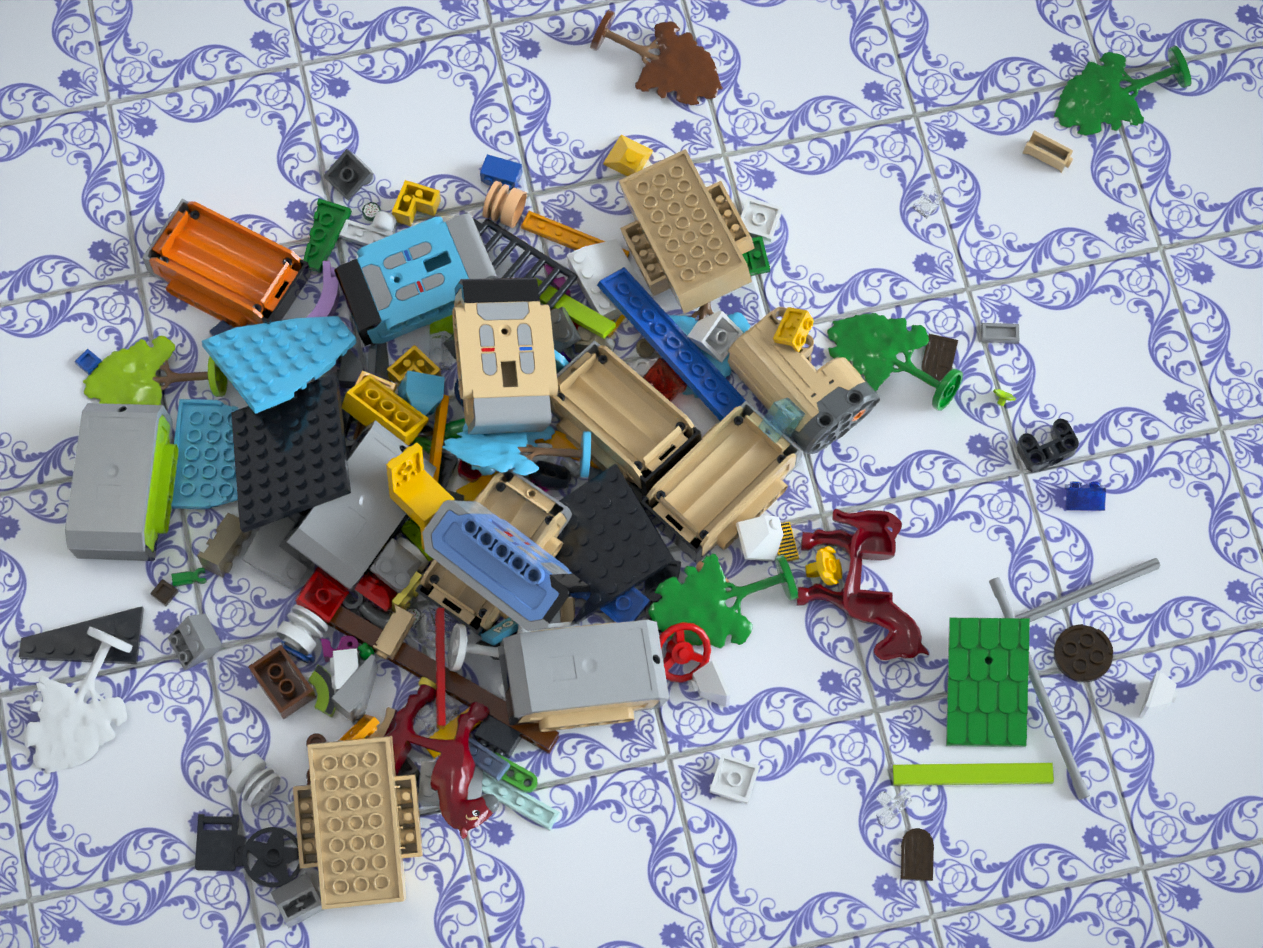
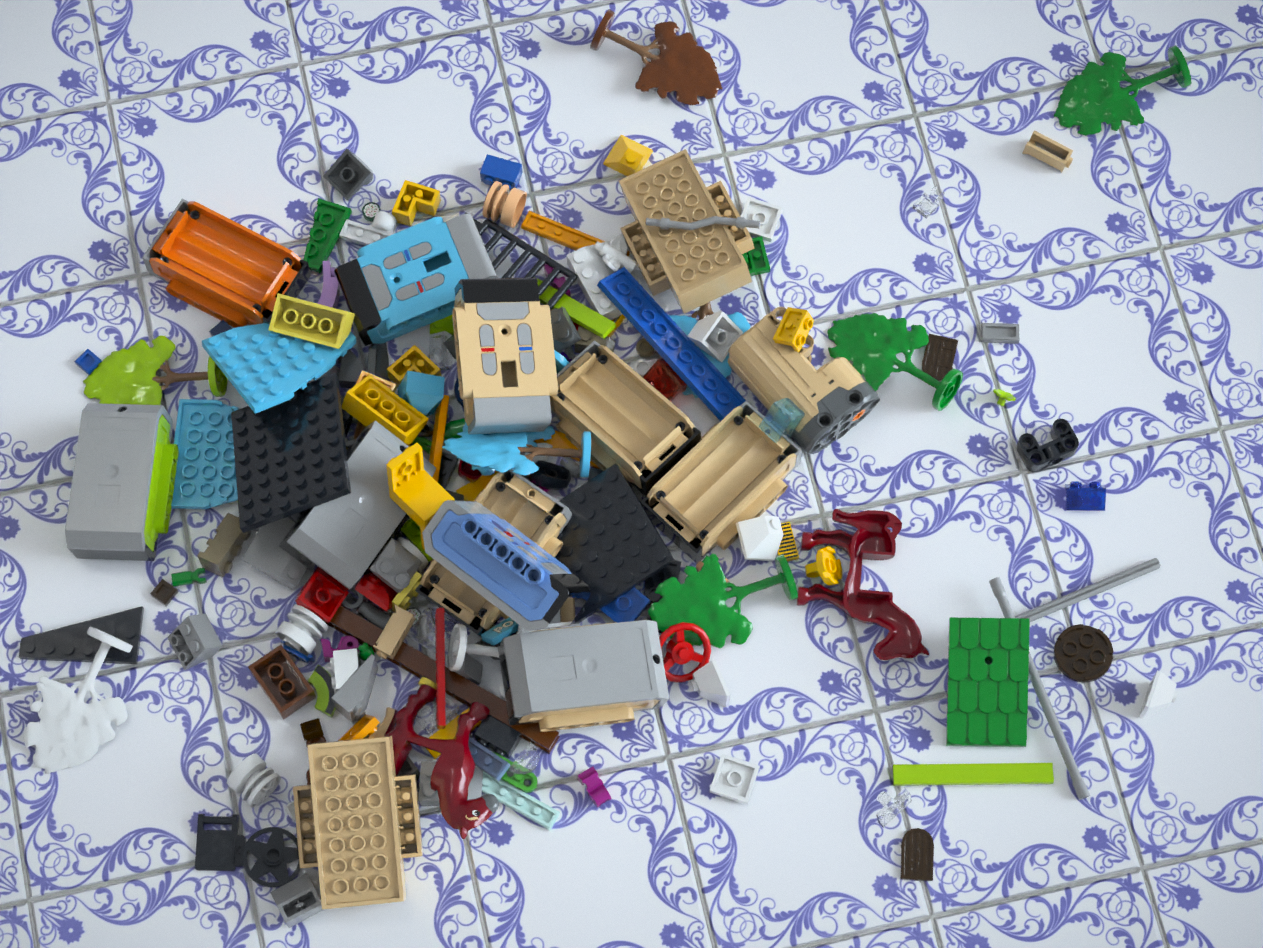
(311, 321): none -> light yellow slope
(311, 729): none -> dark brown tile
(471, 669): none -> light grey tile
(526, 761): none -> clear tile
(595, 787): none -> magenta leg
(615, 254): none -> white plant
(665, 223): none -> light grey bar

